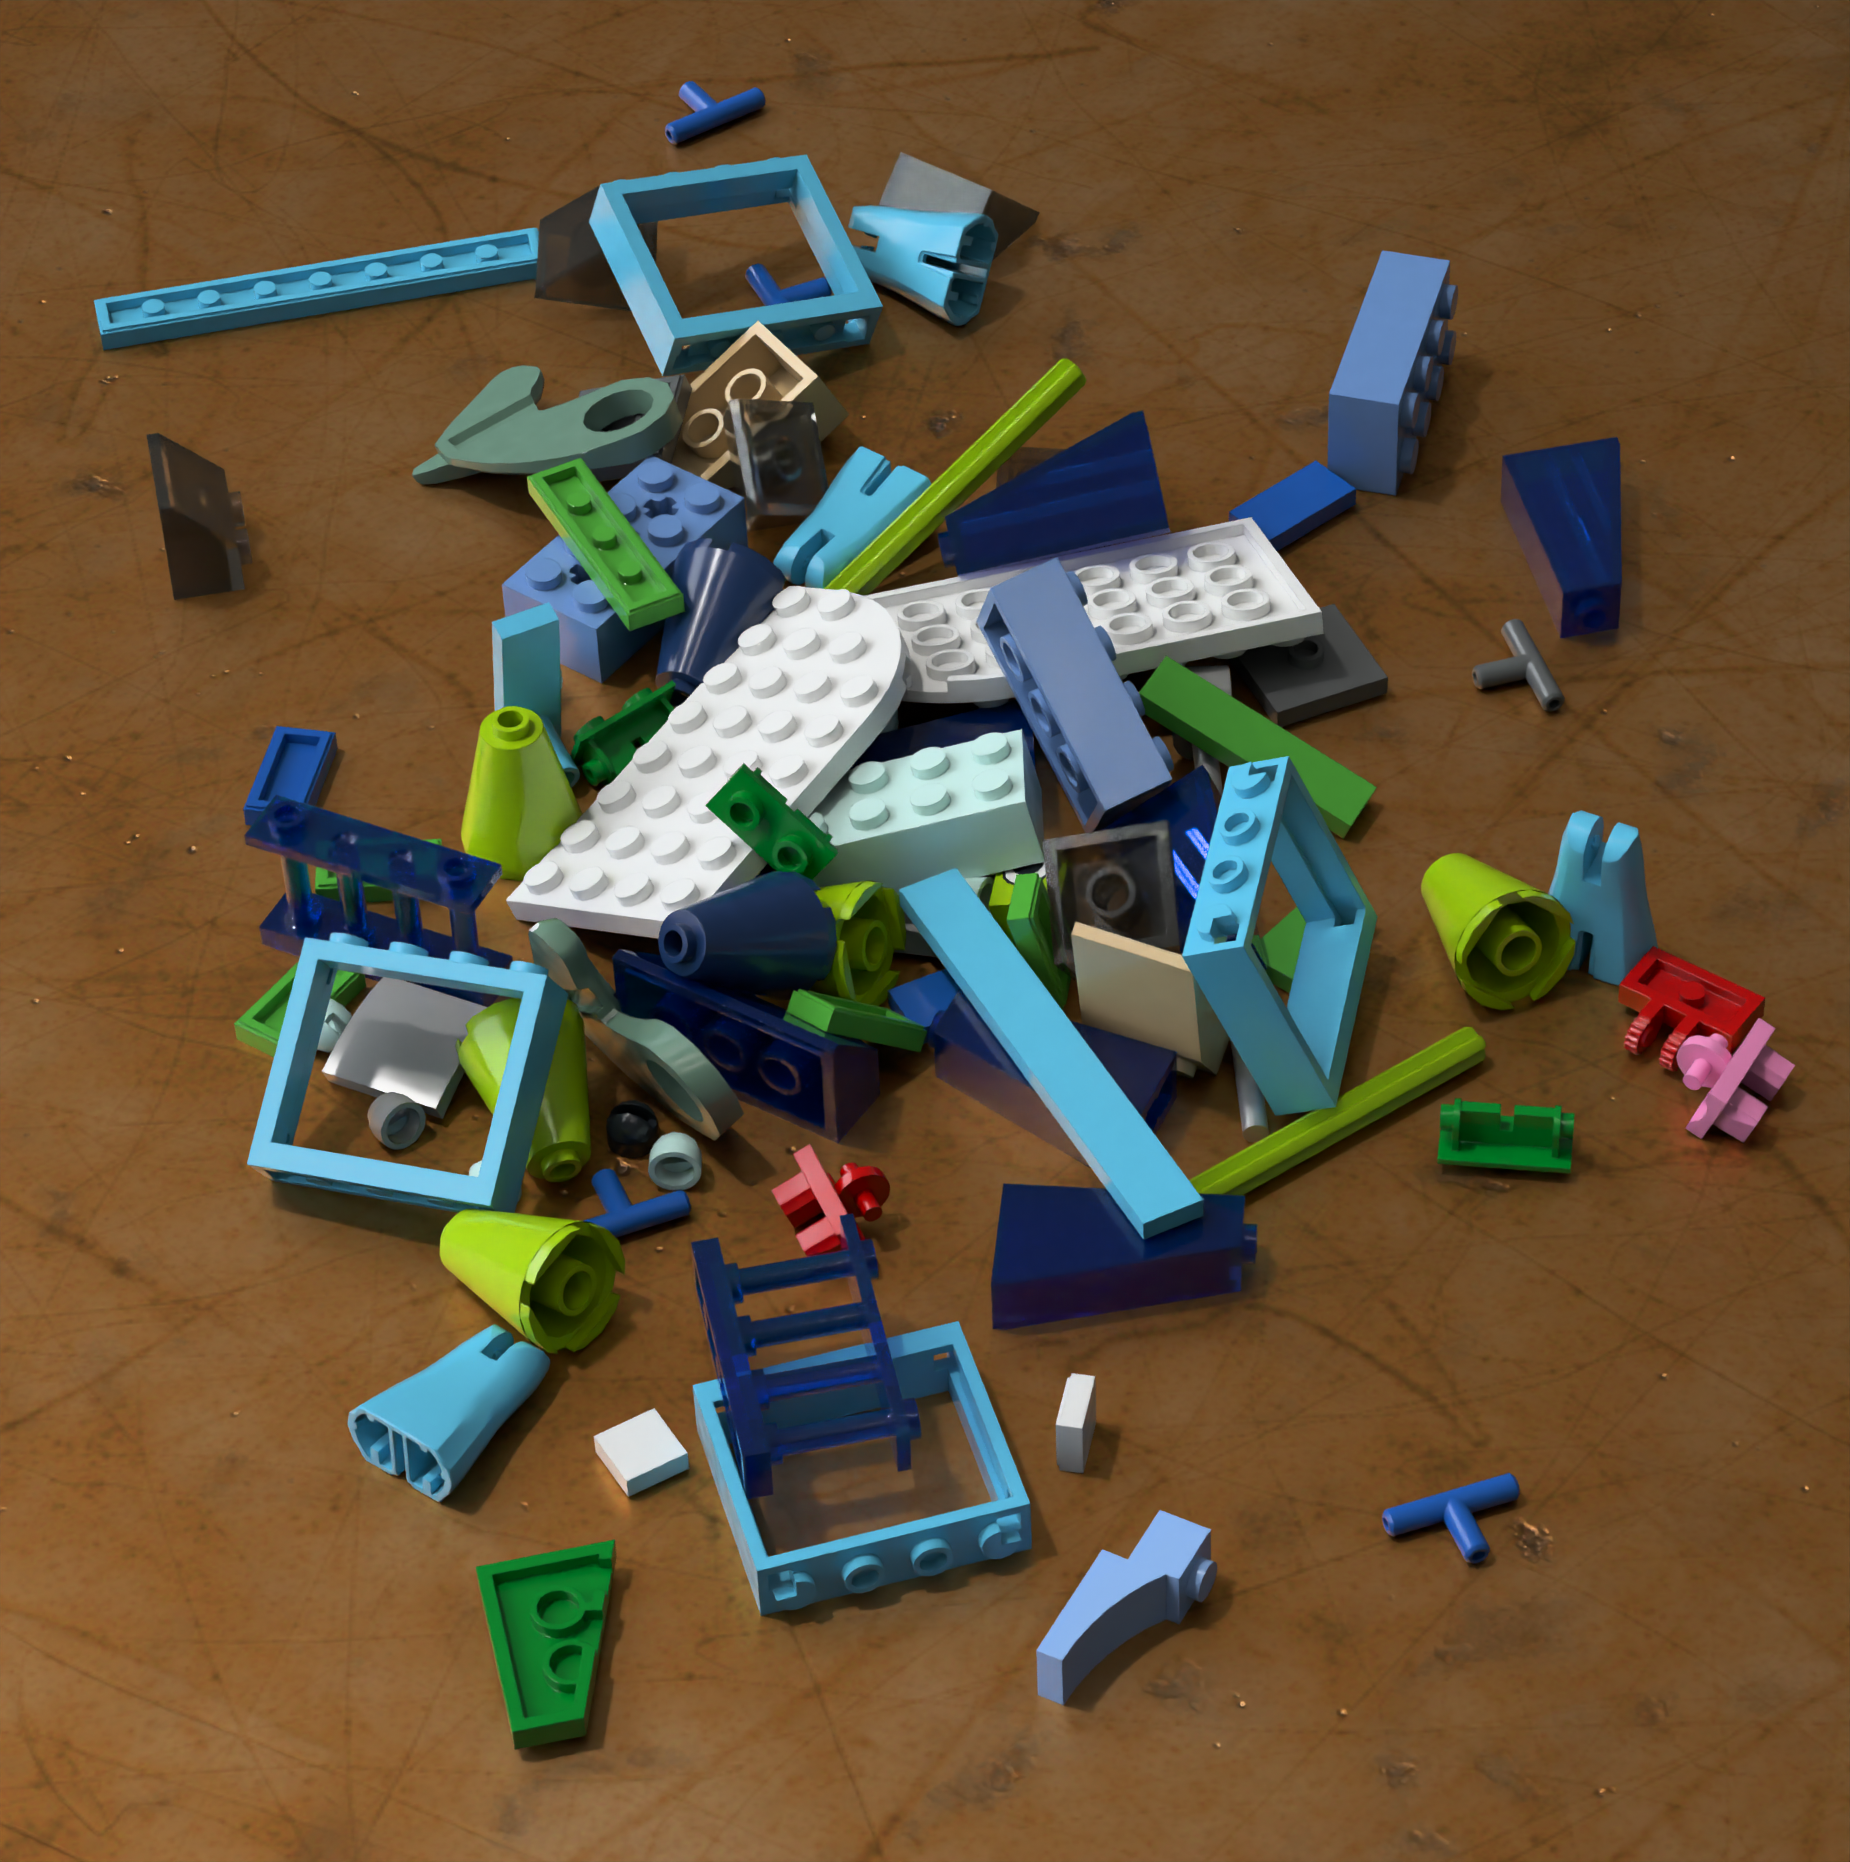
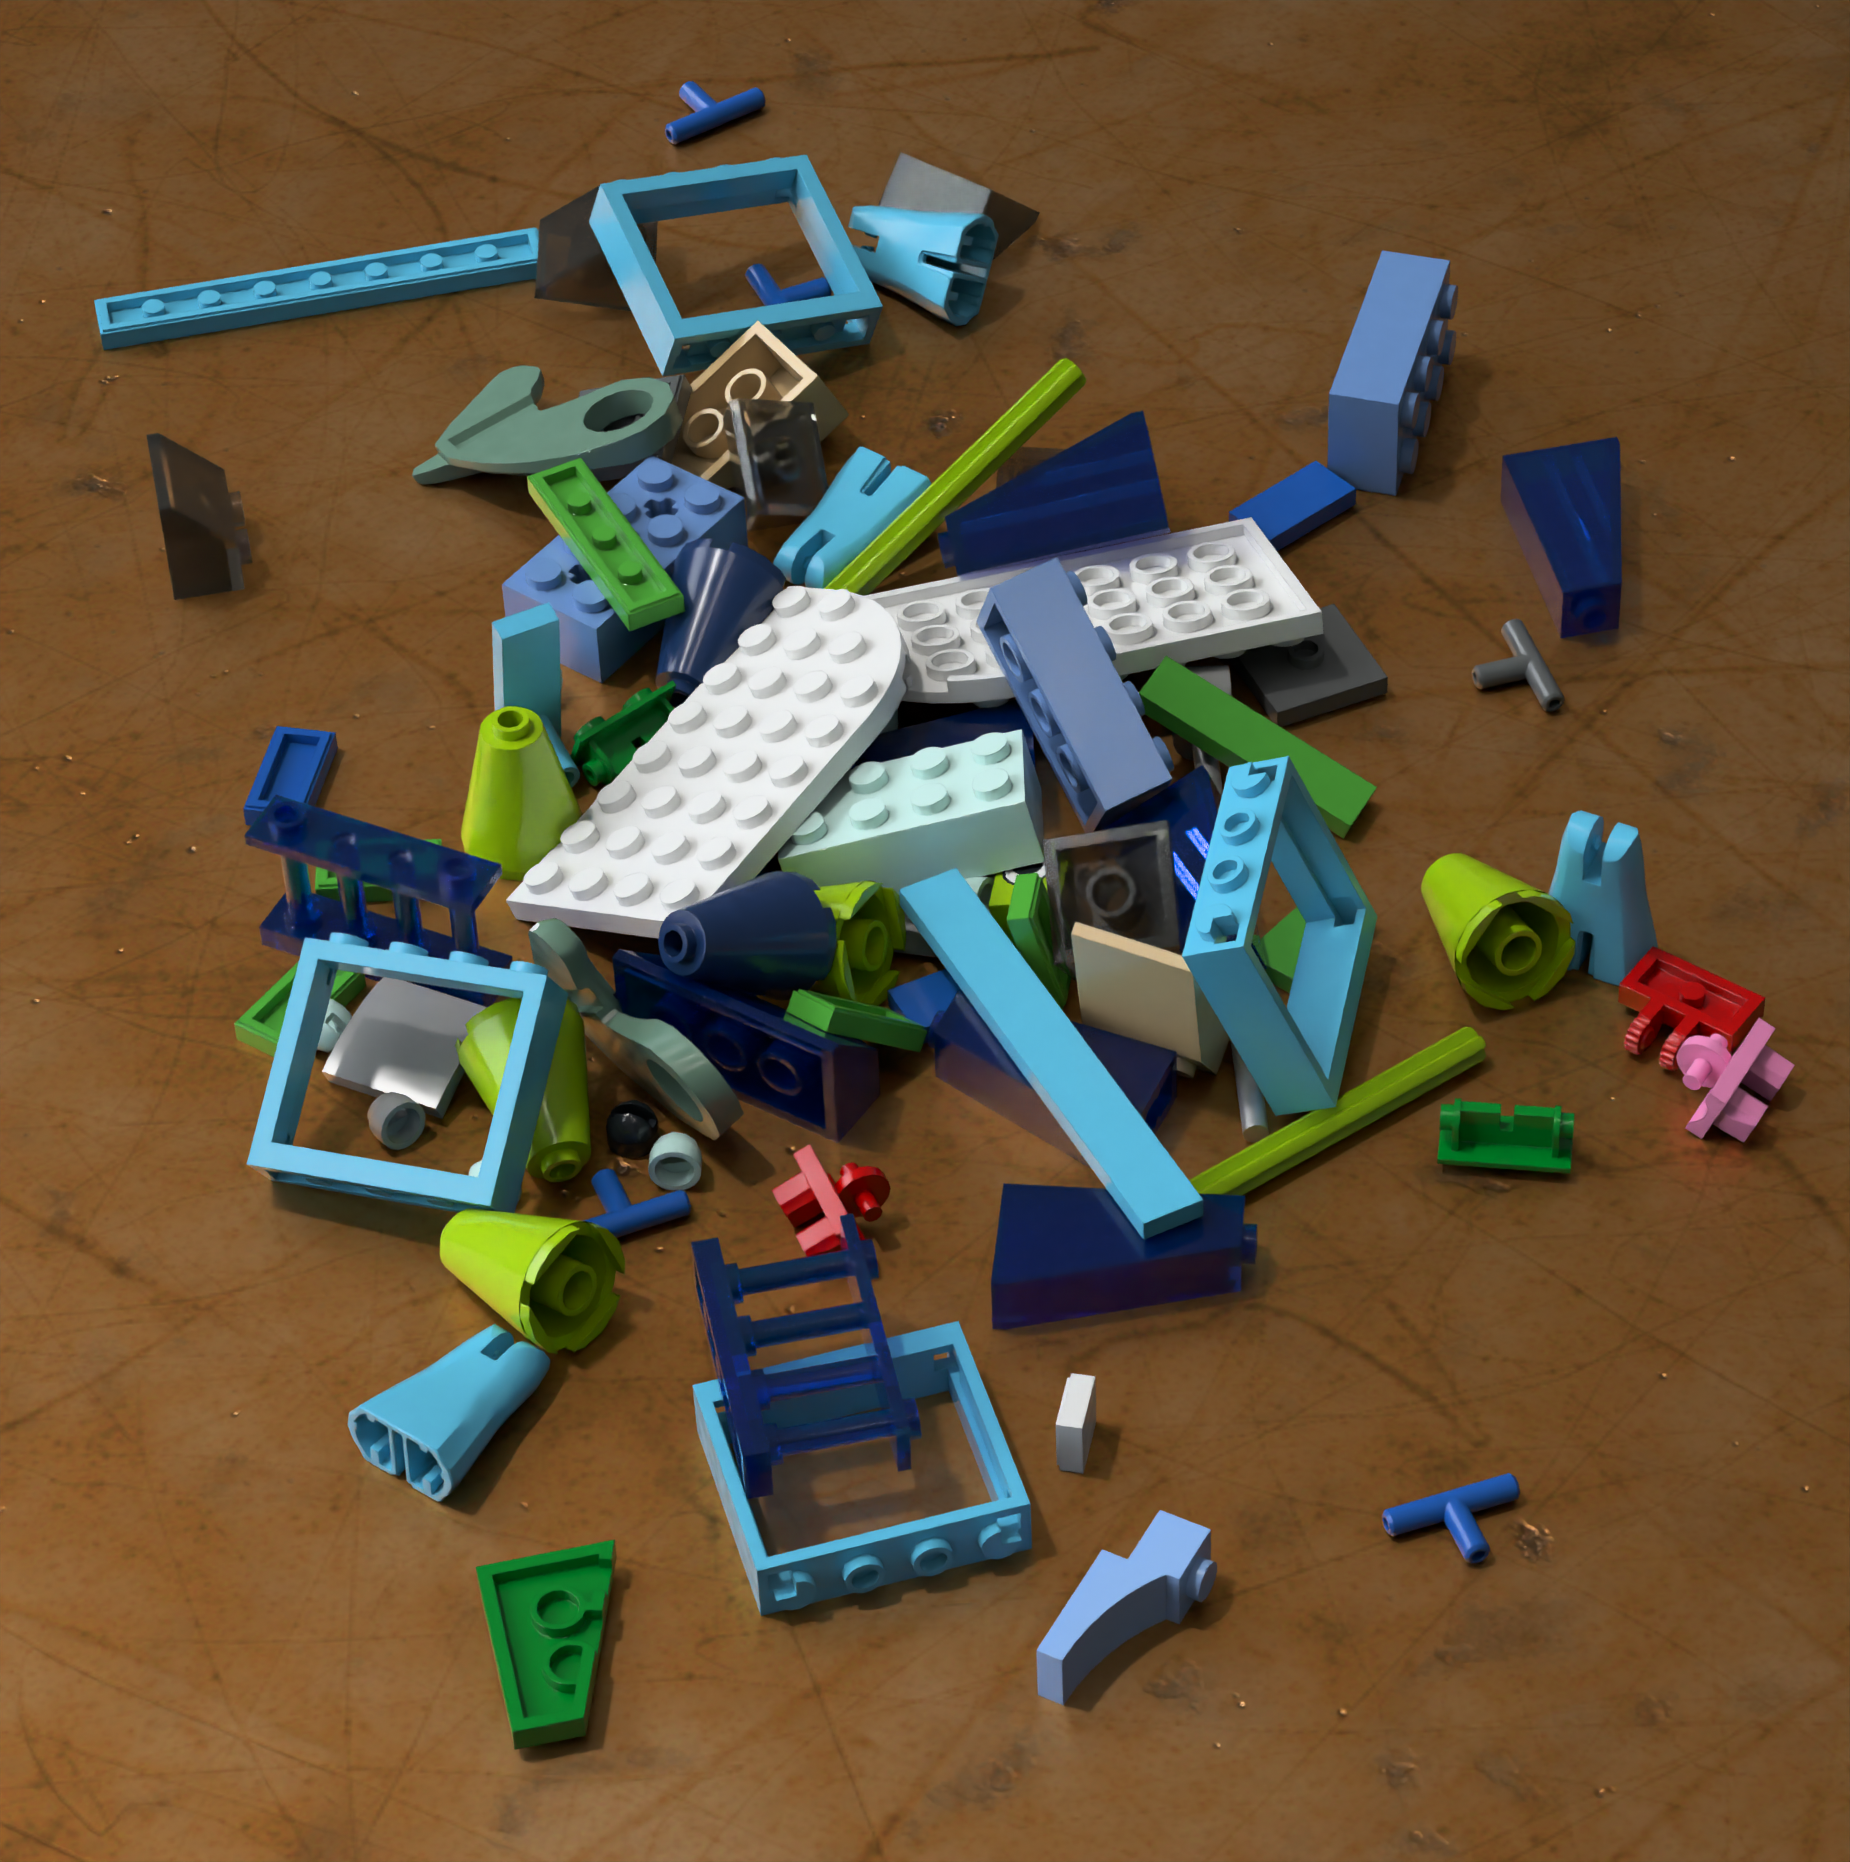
(641, 1452): white tile -> none
(770, 826): green hinge -> none

